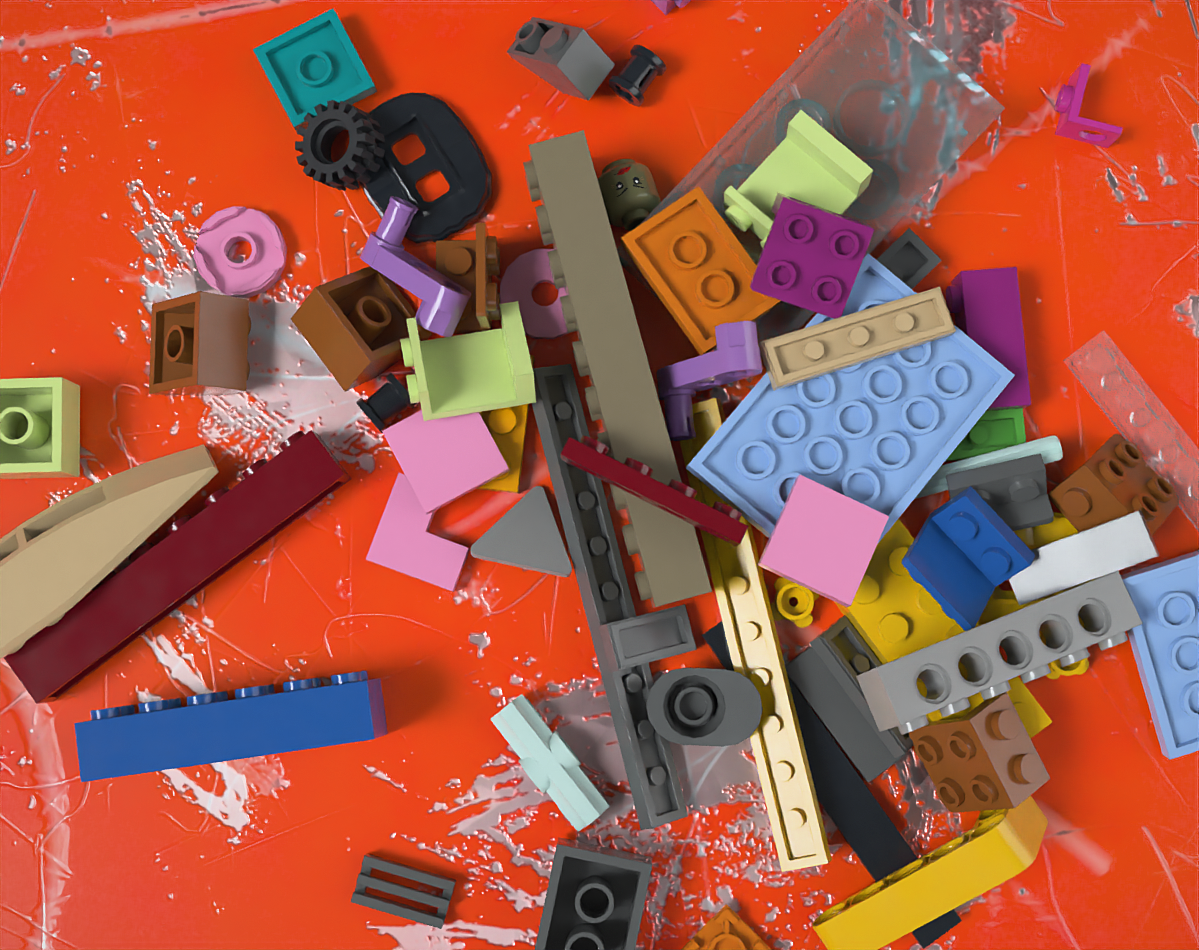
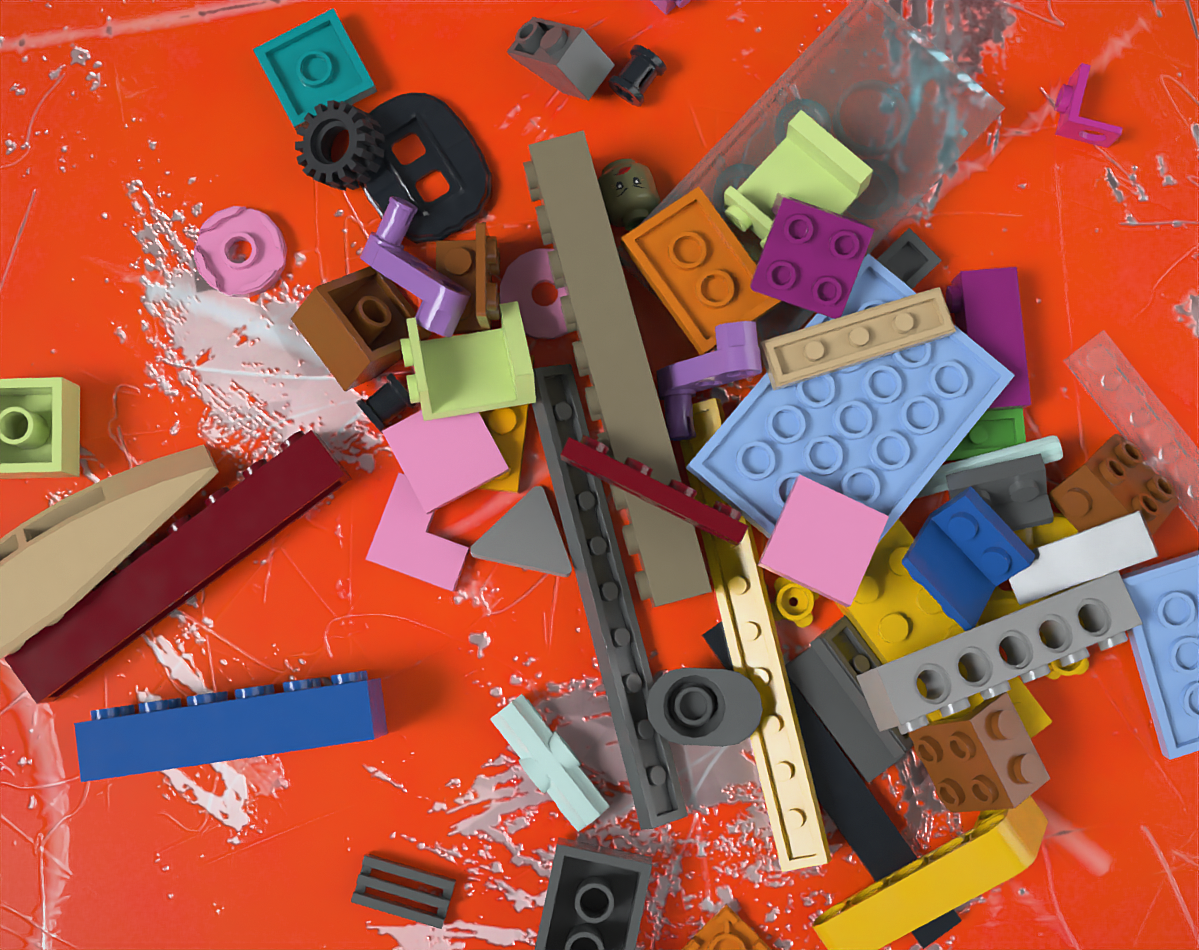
(199, 345): dark orange slope -> none
(647, 638): dark grey tile -> none

